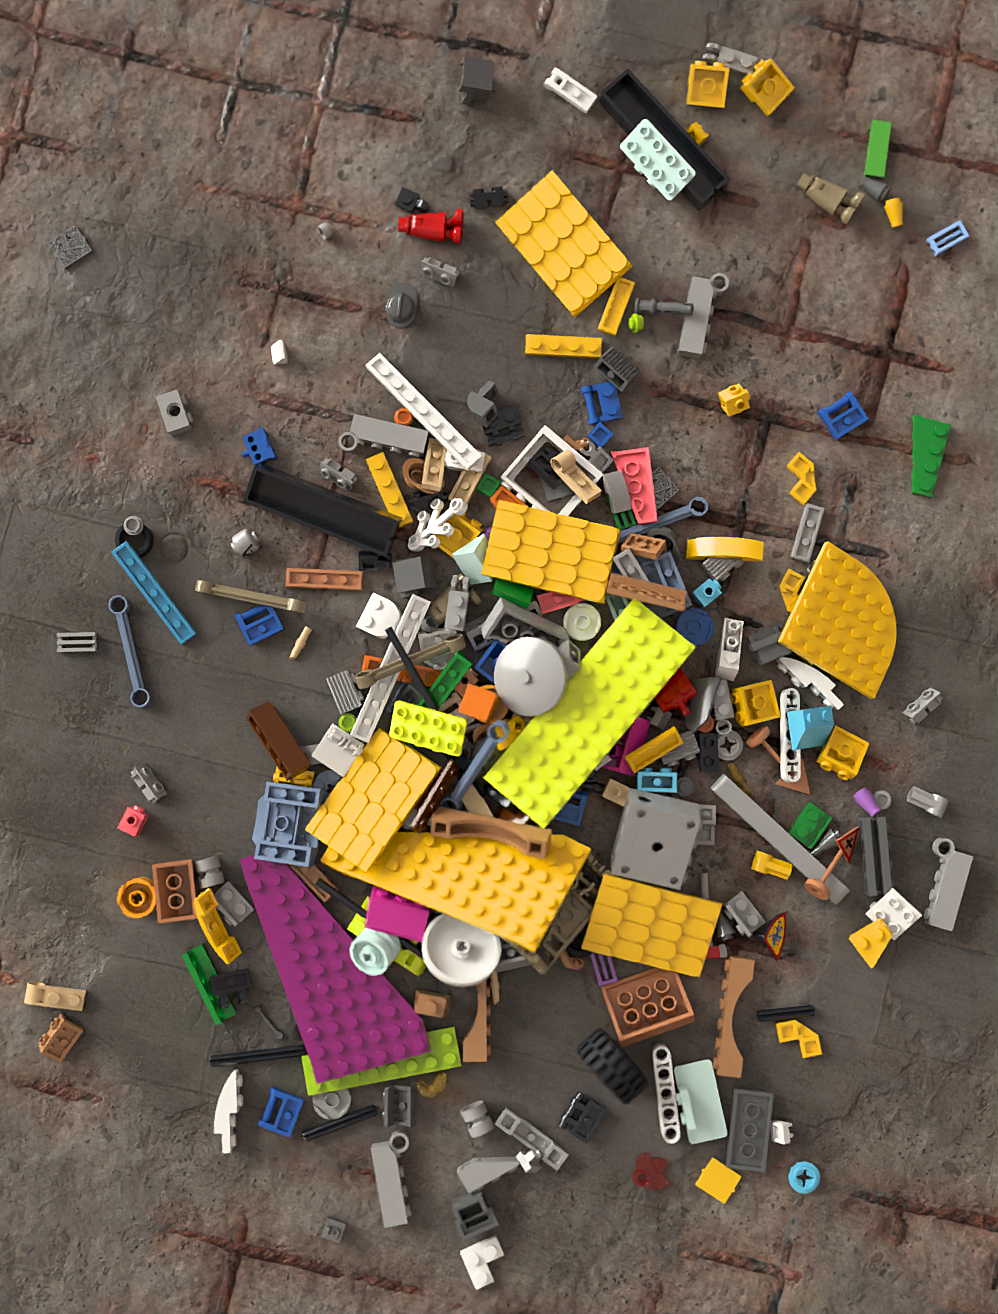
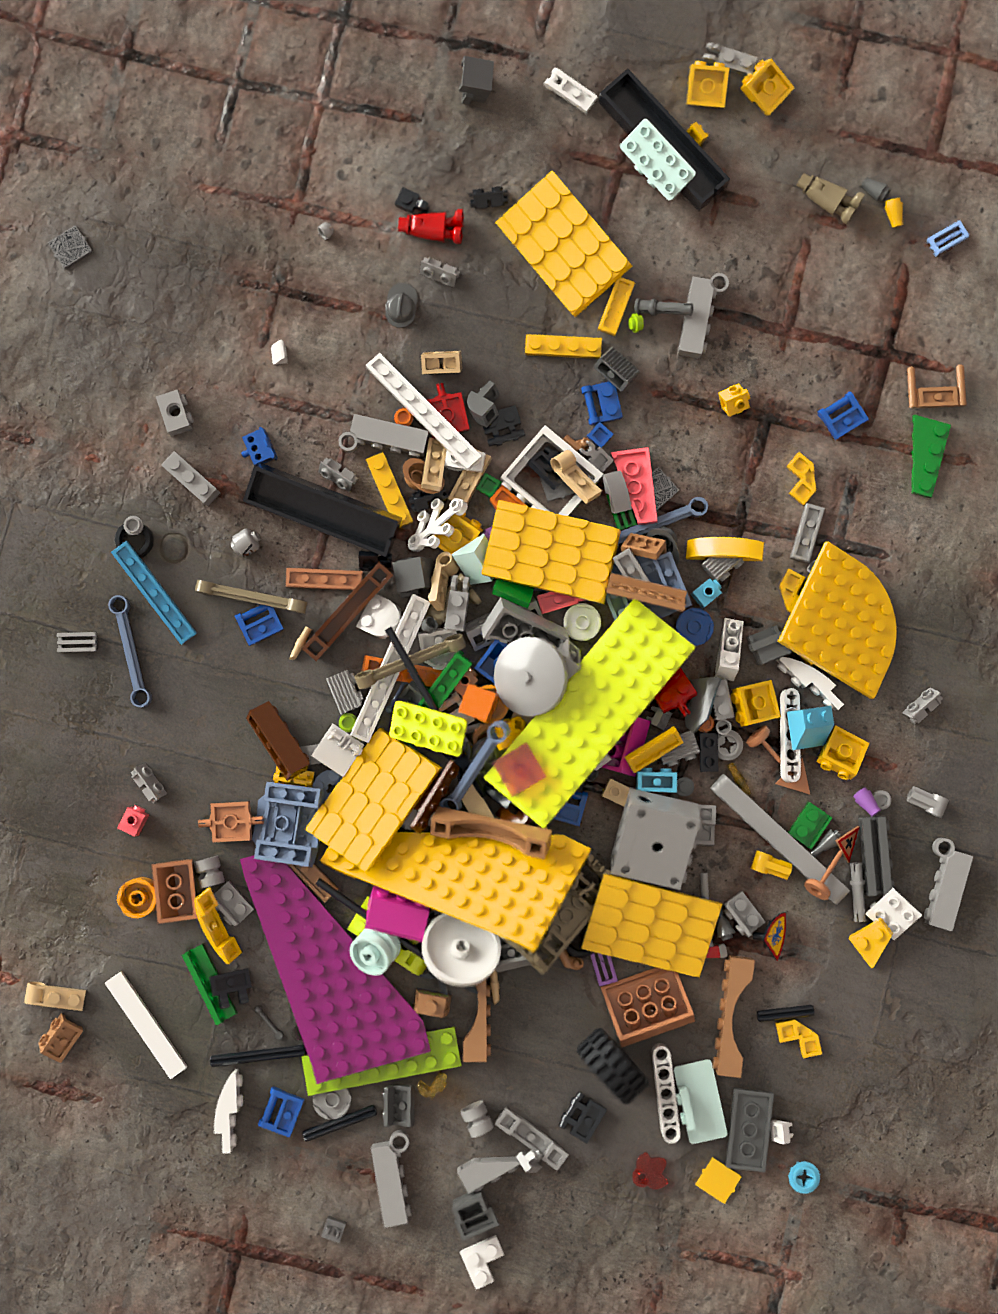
(146, 1025): none -> white tile
(190, 478): none -> light grey arch
(231, 821): none -> nougat plate
(347, 611): none -> reddish brown arch
(441, 362): none -> tan brick
(444, 567): none -> tan plate
(451, 408): none -> red plate
(519, 769): none -> plate
(858, 891): none -> light grey pin
(877, 149): bright green tile -> none
(937, 396): none -> medium nougat plate

